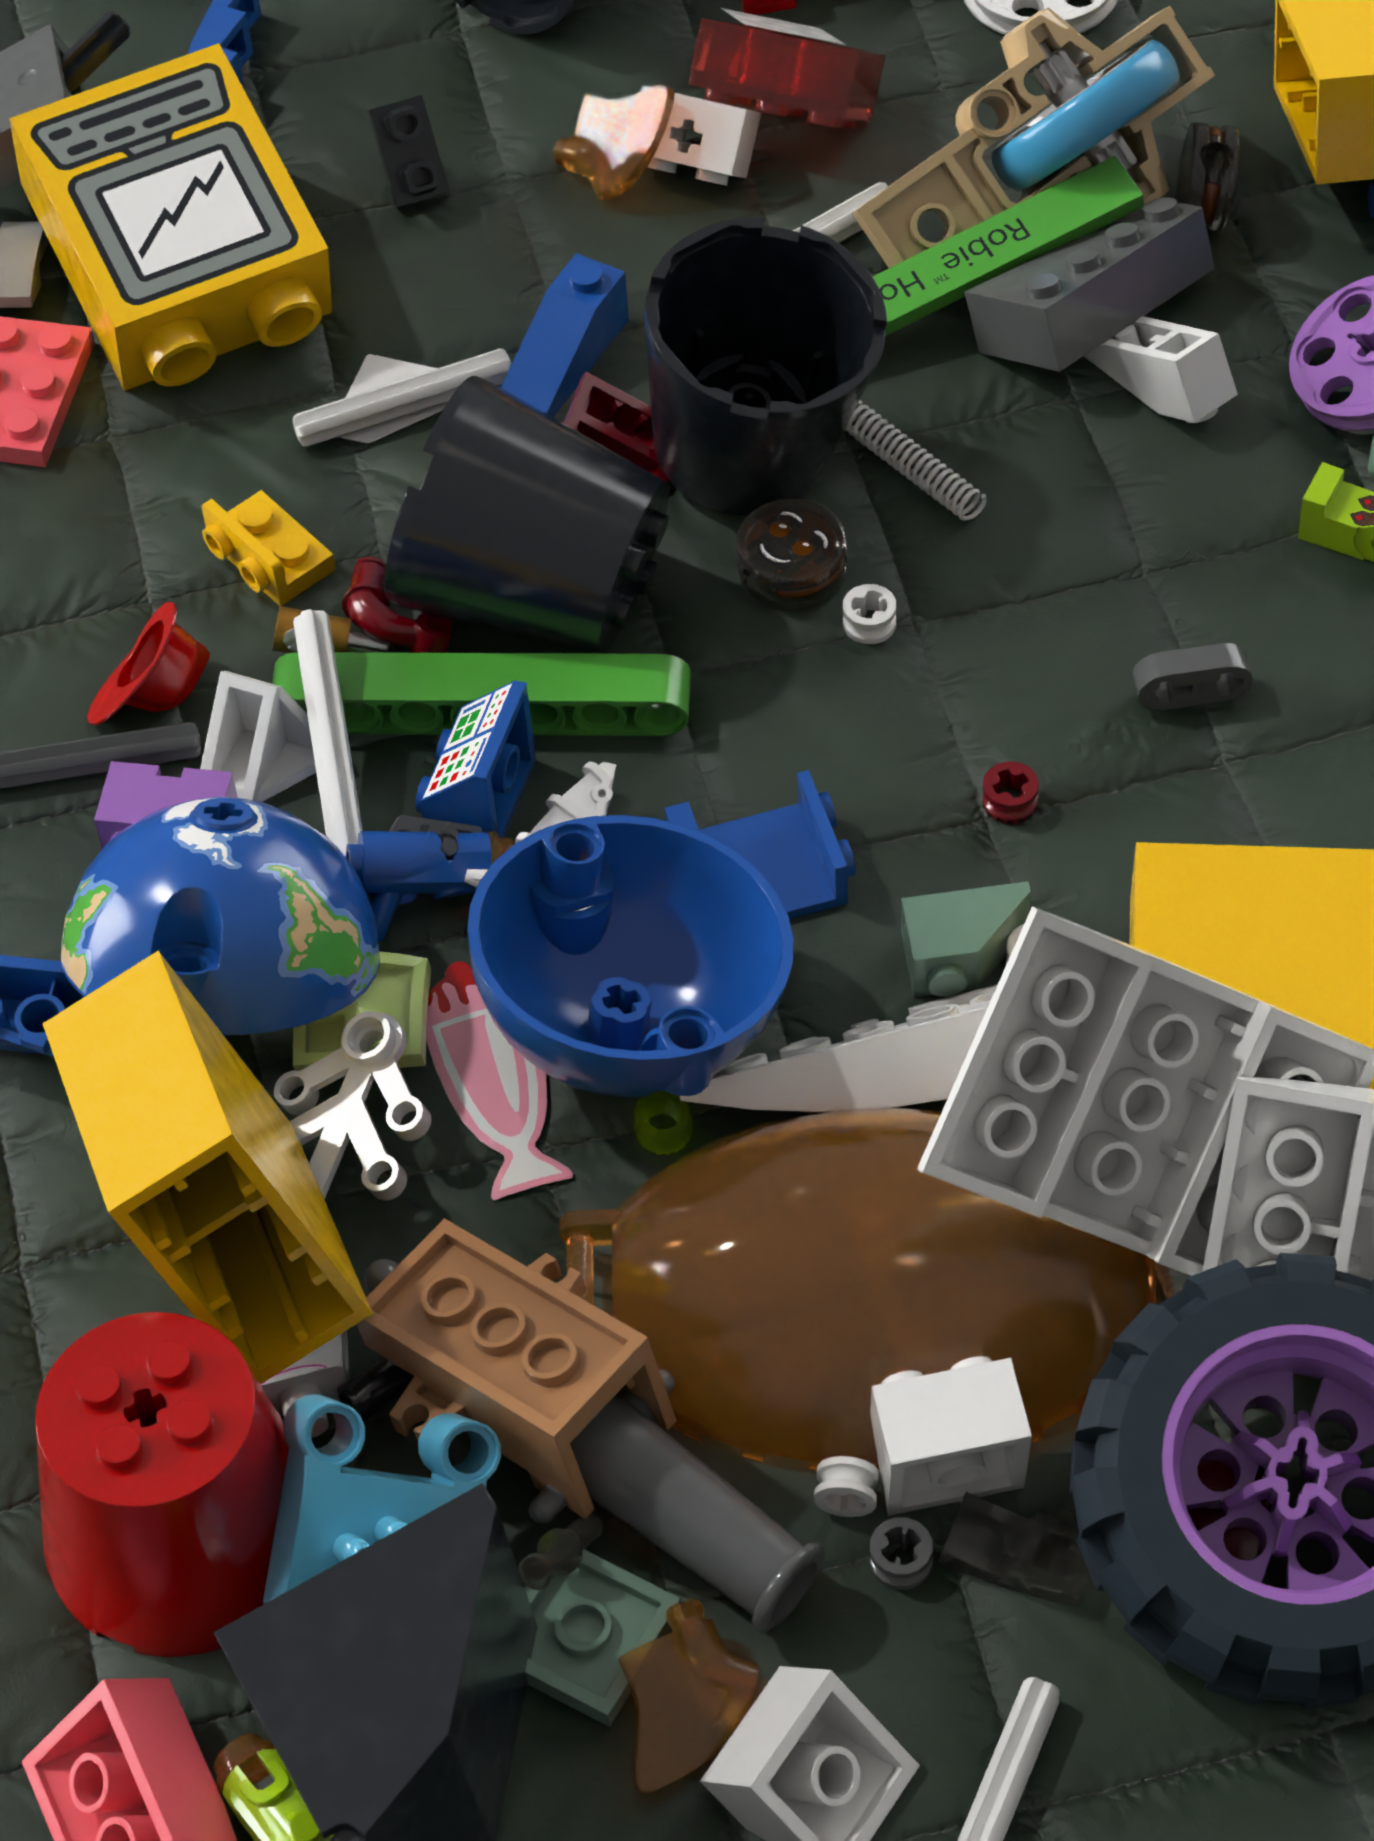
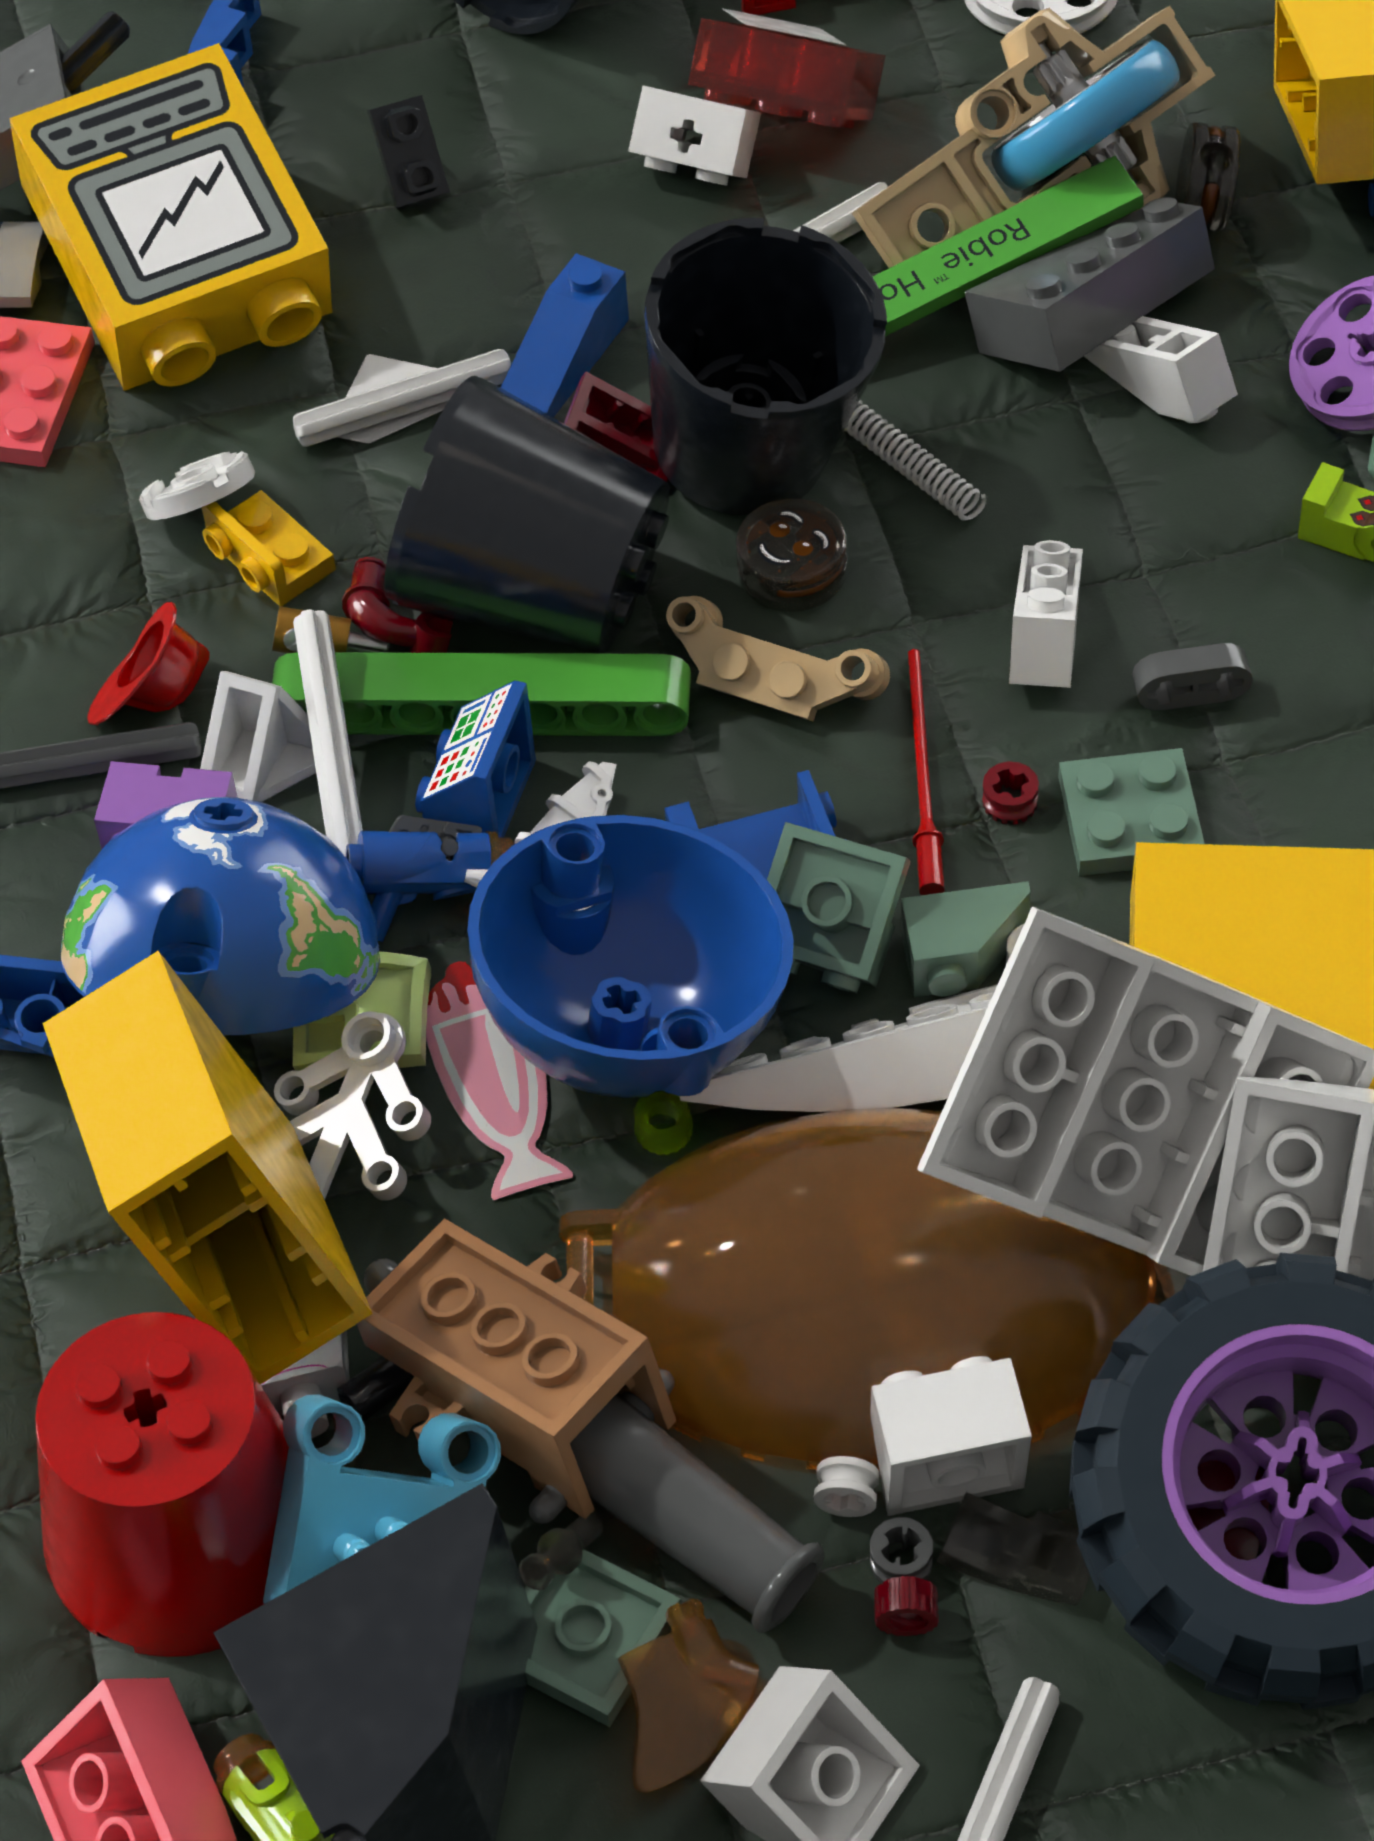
(197, 485): none -> white tile
(616, 139): clear orange arm -> none
(767, 671): none -> tan plate
(837, 904): none -> sand green plate
(855, 607): white bush -> none
(906, 1606): none -> dark red axle
(927, 839): none -> red piece
(1045, 615): none -> white slope
(1125, 802): none -> sand green plate

